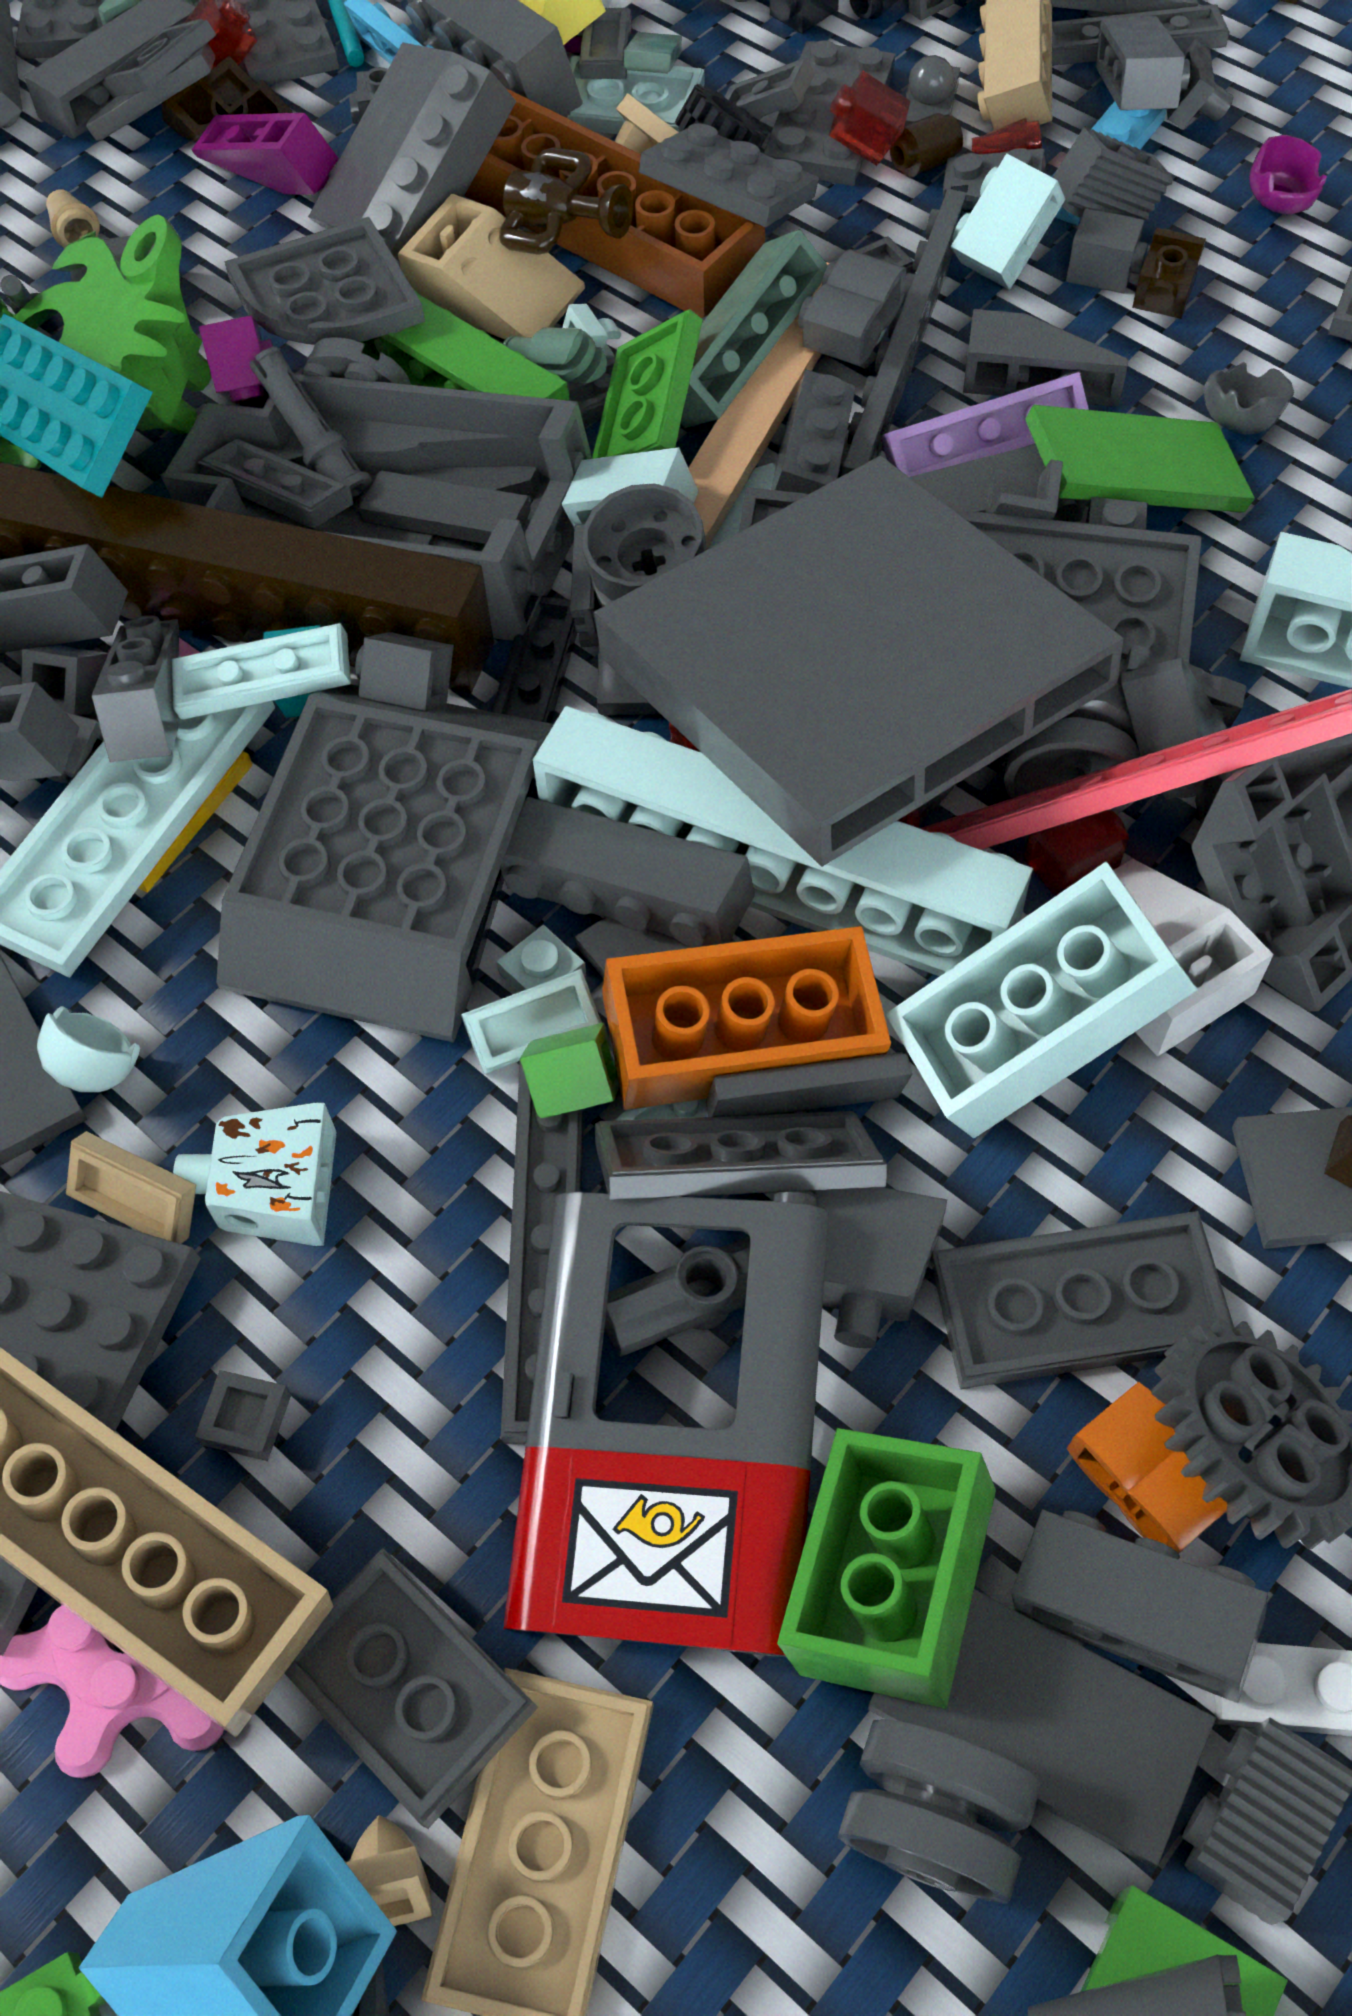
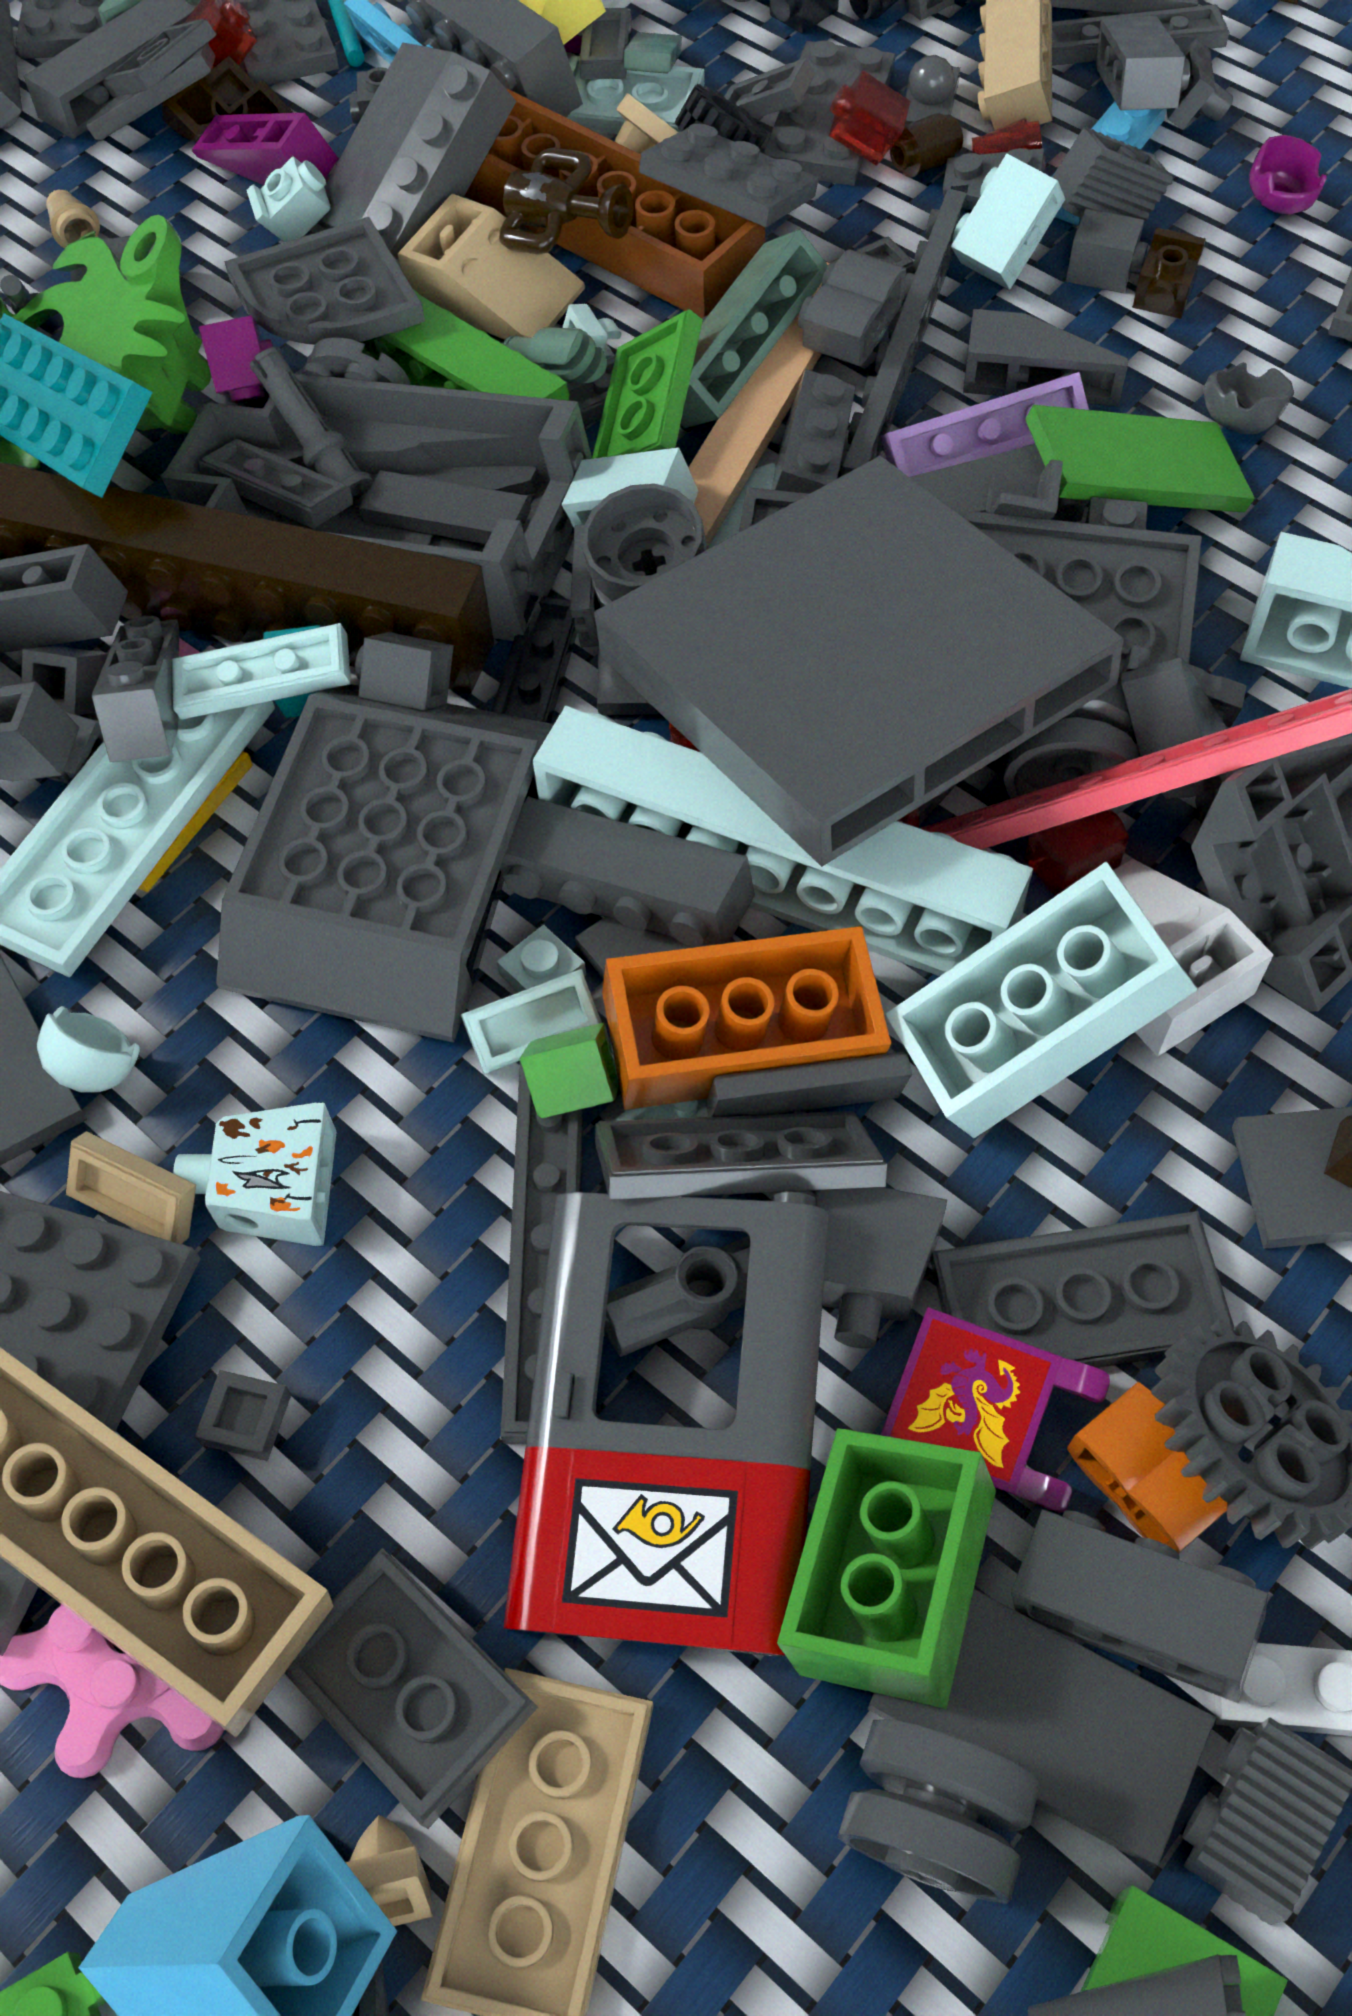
(290, 200): none -> light aqua brick
(987, 1397): none -> flag

